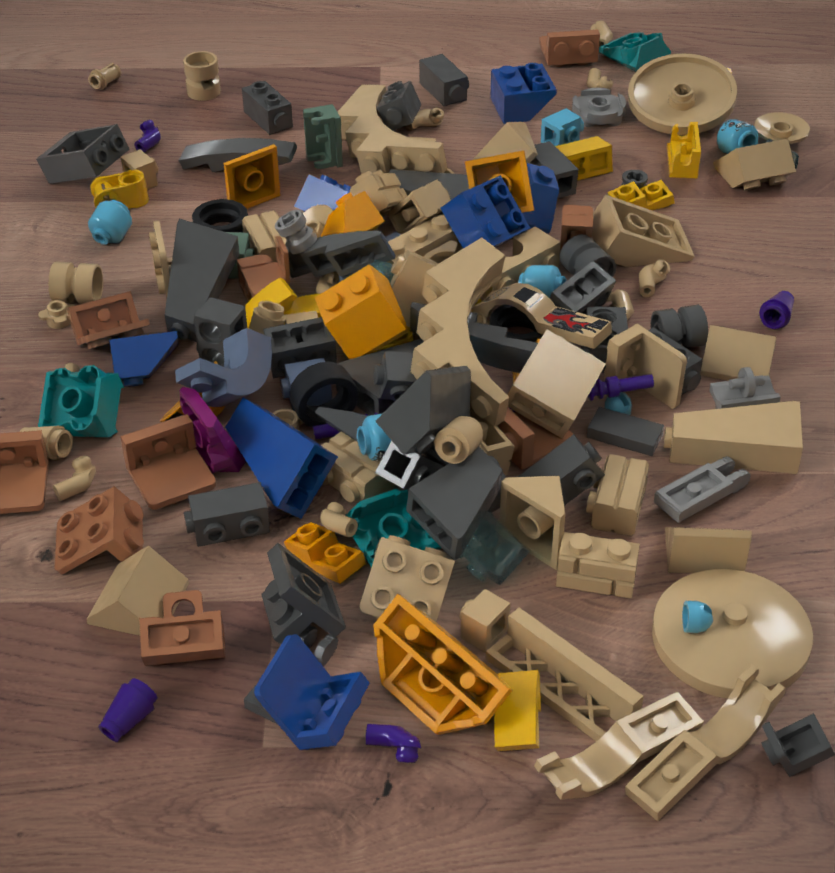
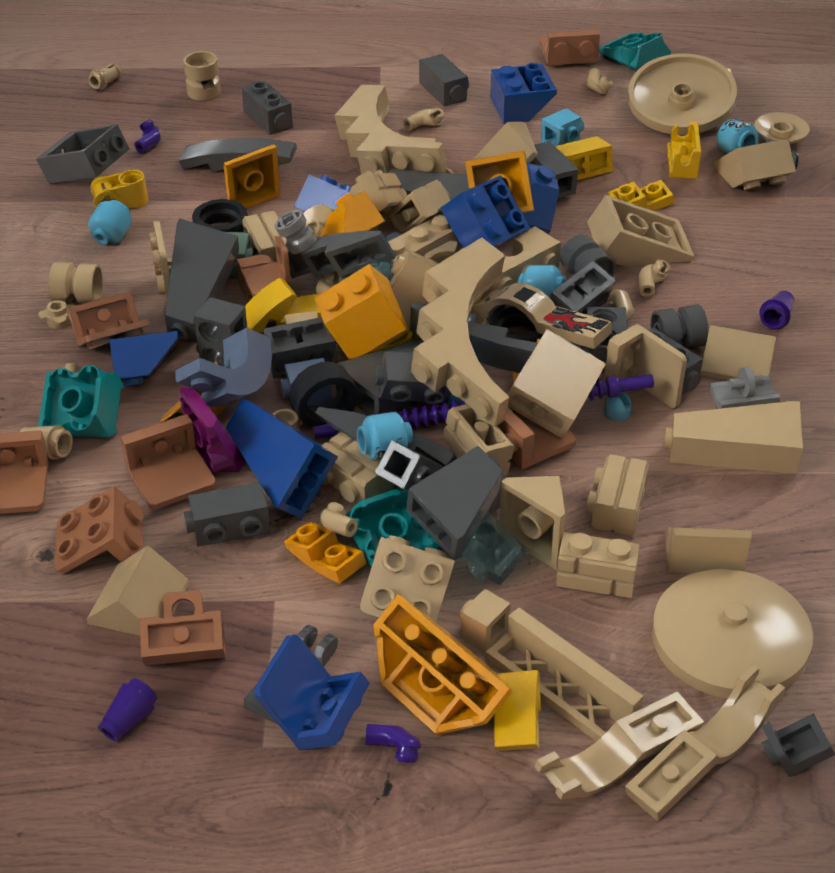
(80, 480): tan arm -> none
(140, 161): tan plate -> none
(267, 315): tan brick -> none
(298, 597): dark grey bracket -> none
(323, 136): sand green hinge -> none
(399, 105): dark grey brick -> none
(427, 408): dark grey slope -> none
(458, 439): tan brick -> none
(573, 463): dark grey brick -> none
(576, 221): nougat slope -> none
(599, 107): light grey plate -> none
(605, 32): tan arm -> none
(625, 431): dark grey tile -> none
(639, 177): dark grey bush -> none
(696, 617): medium azure hinge -> none
(701, 489): light grey hinge -> none

